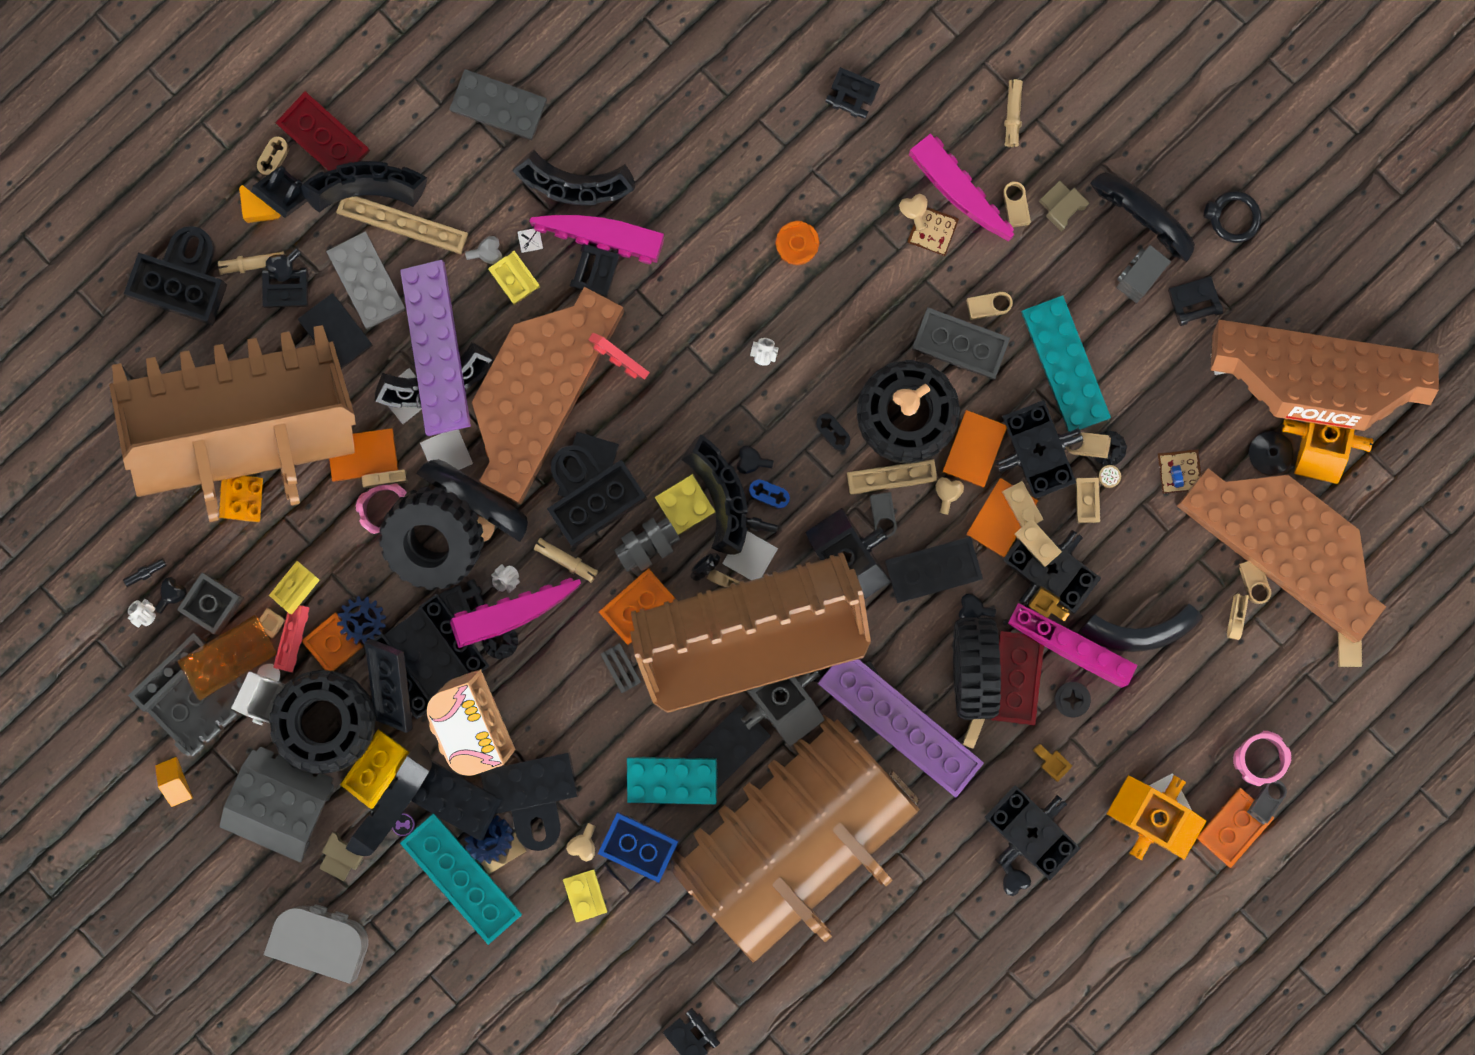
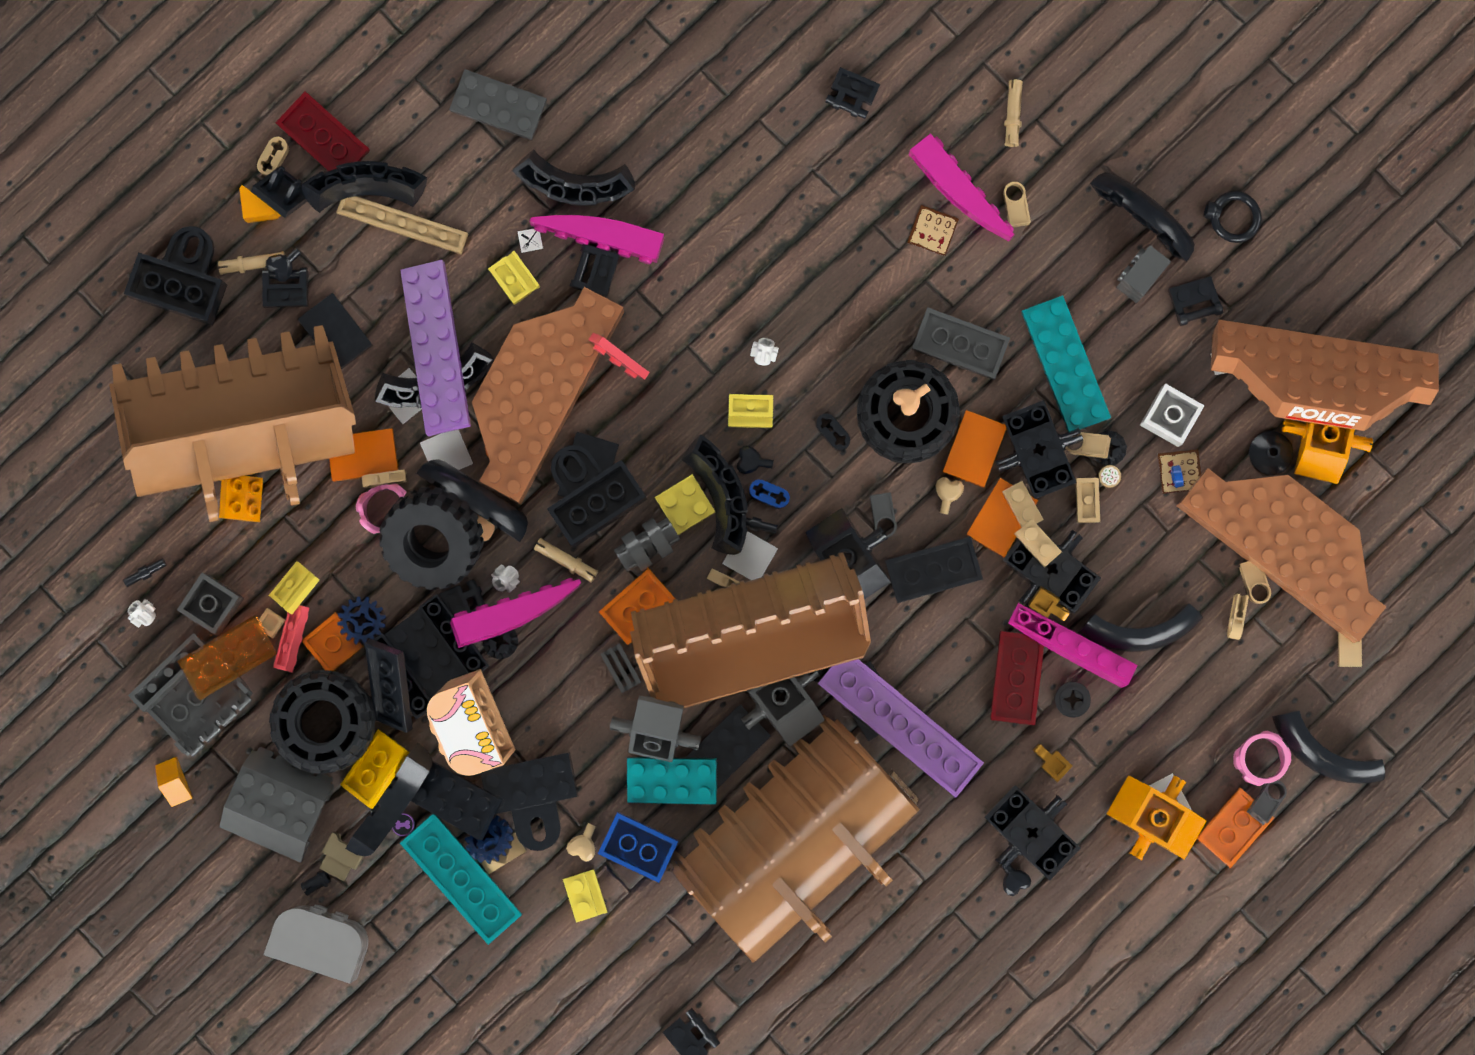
(170, 594): black rock -> none
(257, 697): white container -> none
(268, 671): white sticker -> none
(316, 882): none -> black pin
(366, 280): light grey plate -> none
(486, 251): light grey rock -> none
(655, 729): none -> dark grey slope
(705, 566): black gear -> none
(750, 411): none -> light yellow plate
(797, 243): orange tile -> none
(891, 477): tan tile -> none
(915, 209): tan rock -> none
(973, 608): black rock -> none
(973, 732): tan beam -> none
(976, 668): black tyre -> none
(983, 306): tan piece -> none
(1062, 204): dark tan piece -> none
(1172, 415): none -> white brick
(1321, 760): none -> black brick

